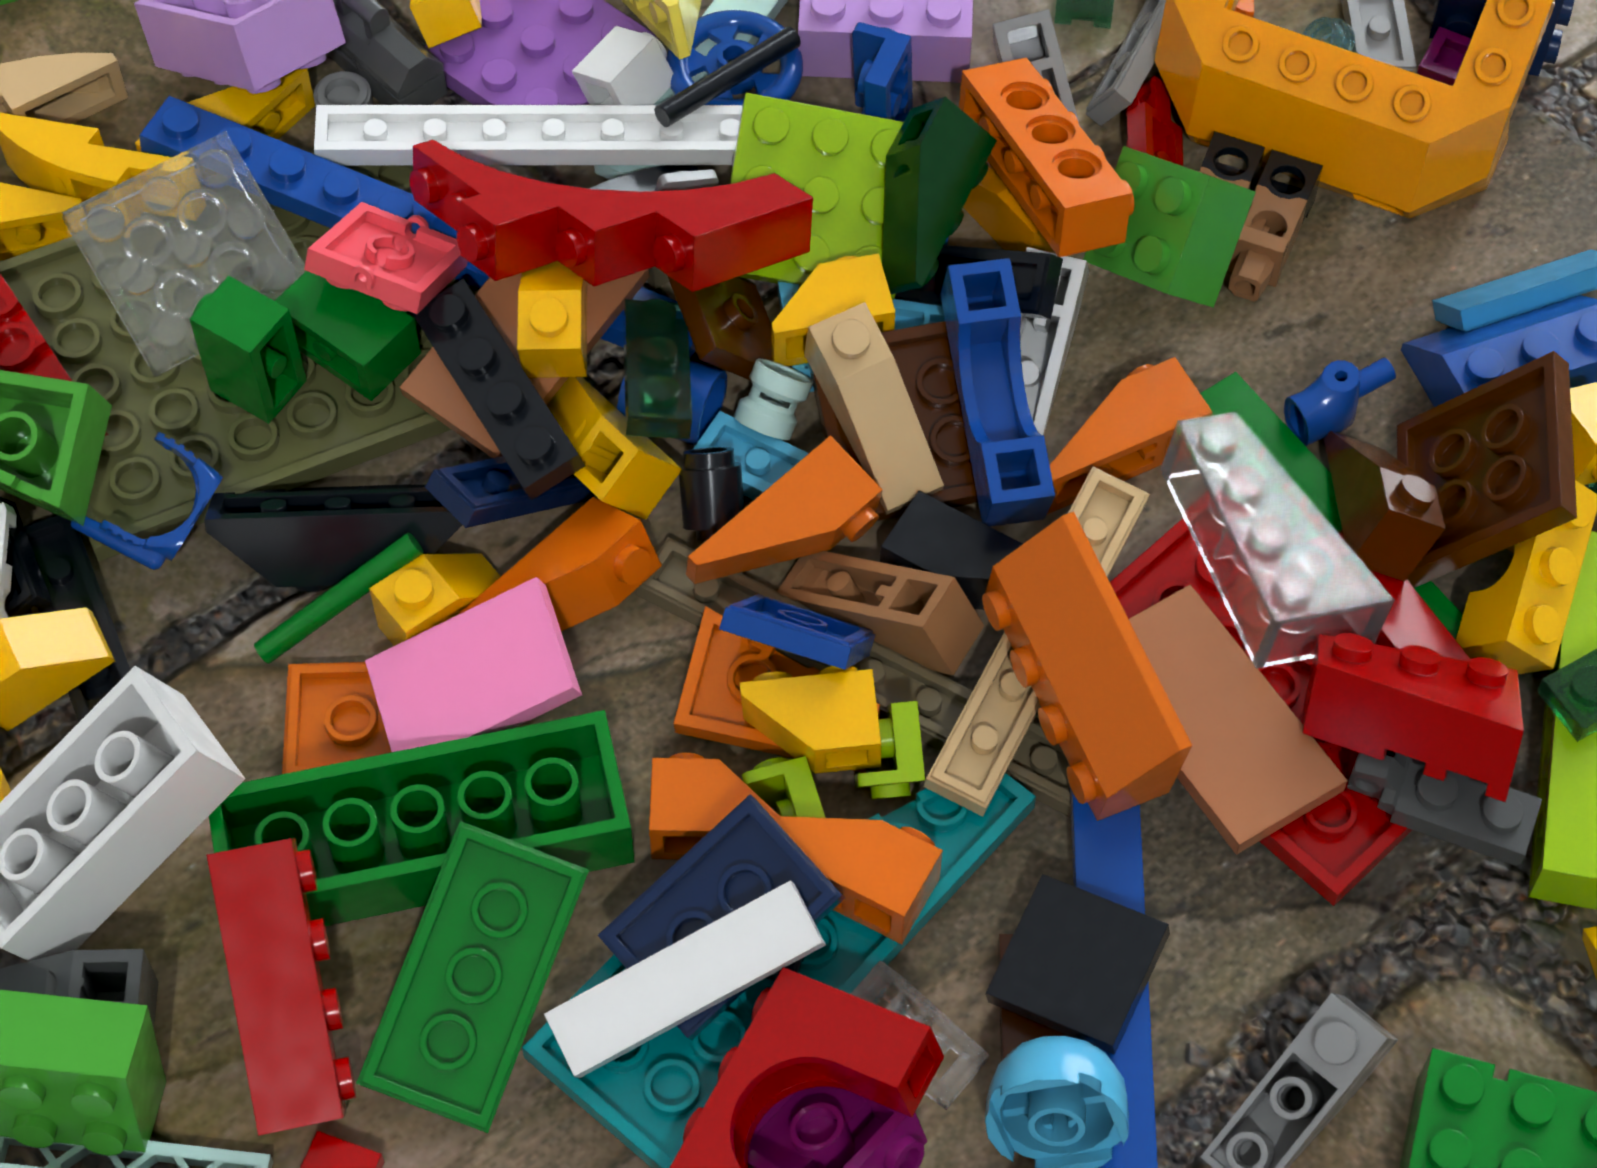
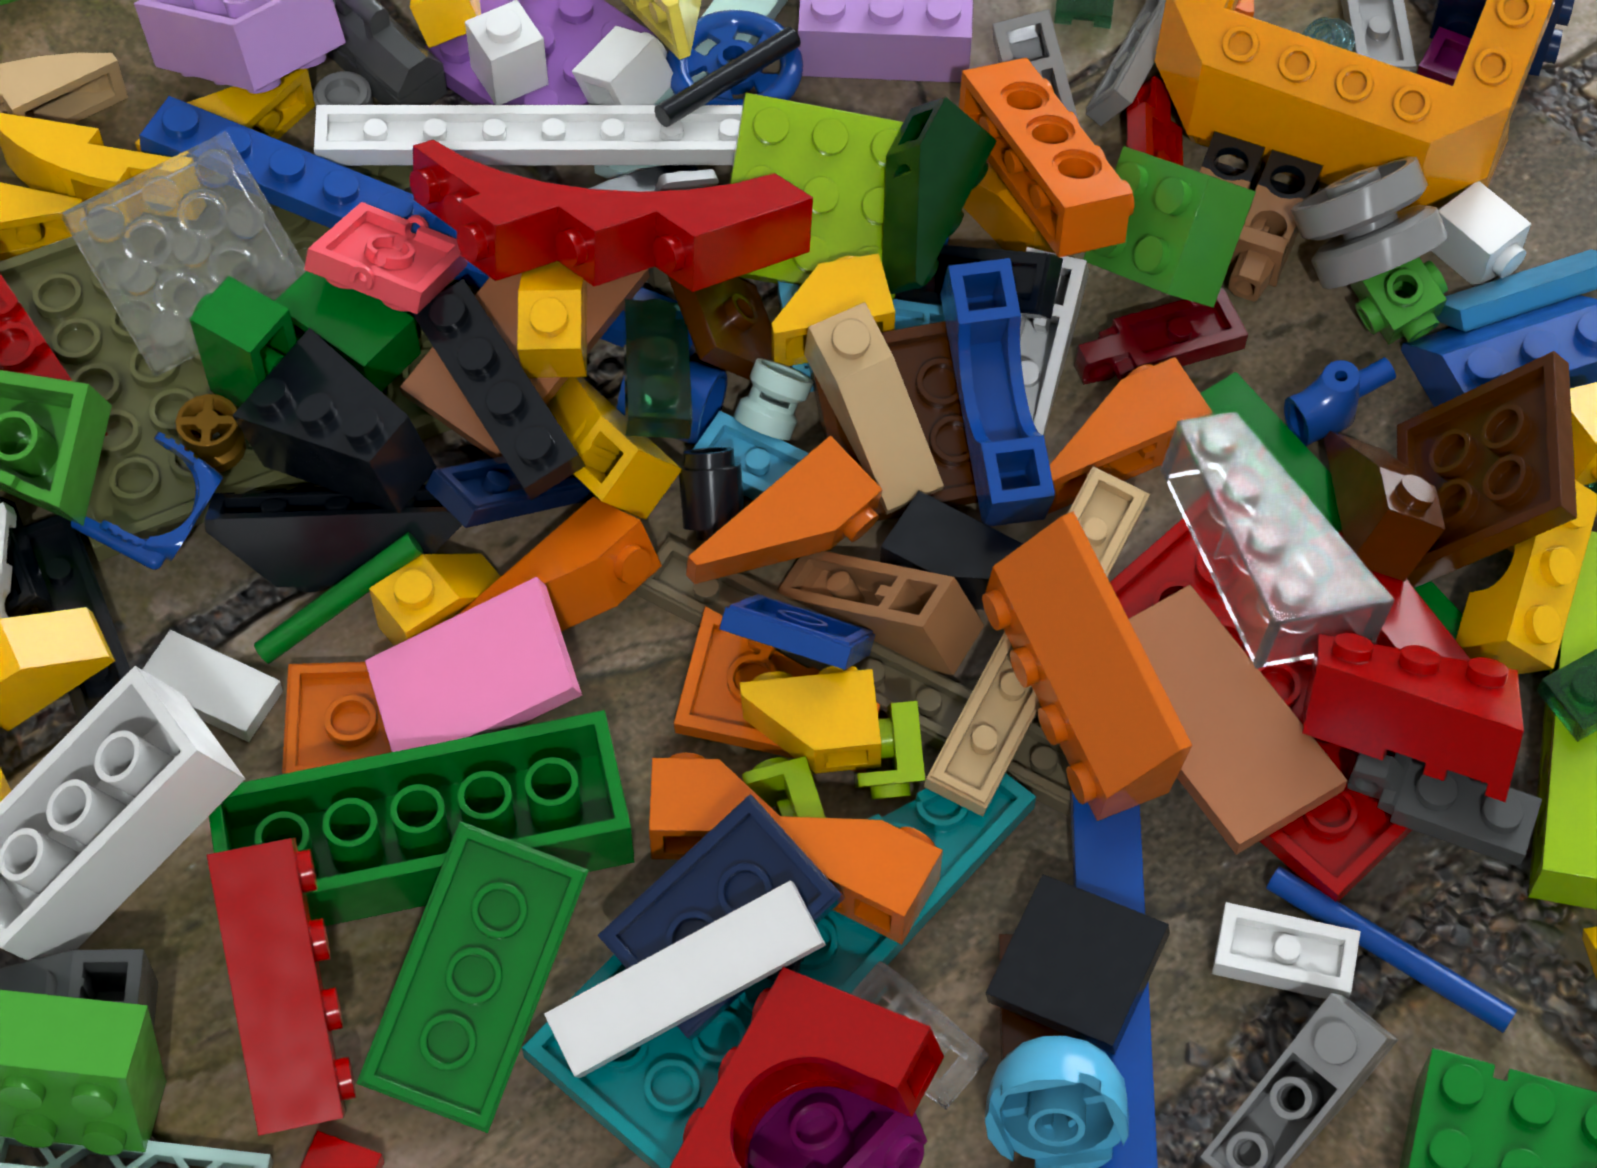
(200, 420): none -> pearl gold wheel
(215, 685): none -> white tile
(334, 428): none -> black wedge
(506, 52): none -> white brick
(882, 71): blue bracket -> none
(1160, 333): none -> dark red hinge
(1285, 952): none -> white plate
(1369, 222): none -> light grey wheel
(1393, 950): none -> blue bar
(1413, 314): none -> bright green brick
(1482, 235): none -> white brick

